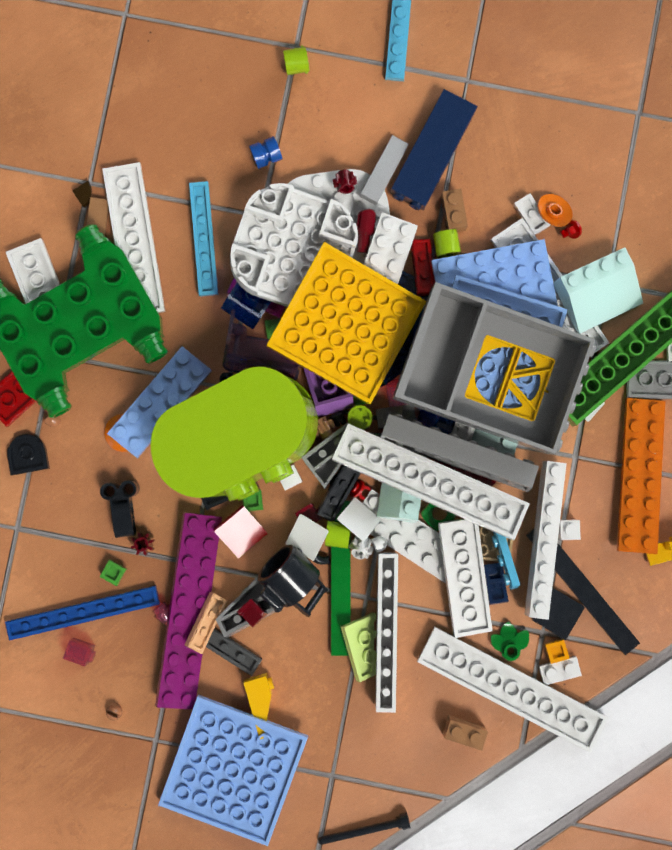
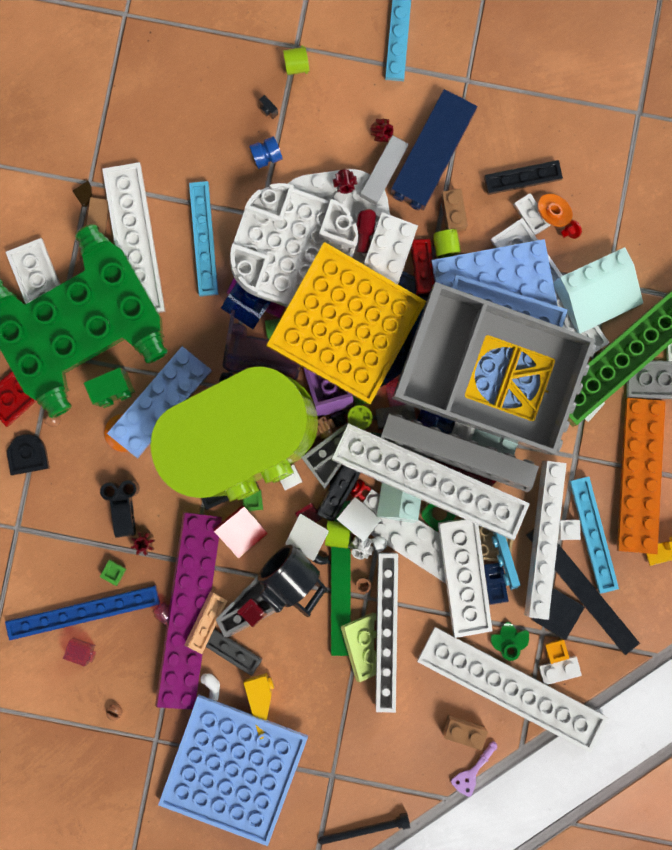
(109, 388): none -> green brick
(213, 684): none -> white arm
(268, 107): none -> black plate
(363, 589): none -> nougat hinge
(381, 130): none -> dark red gear
(471, 774): none -> lavender piece
(523, 177): none -> black plate
(594, 535): none -> medium azure plate

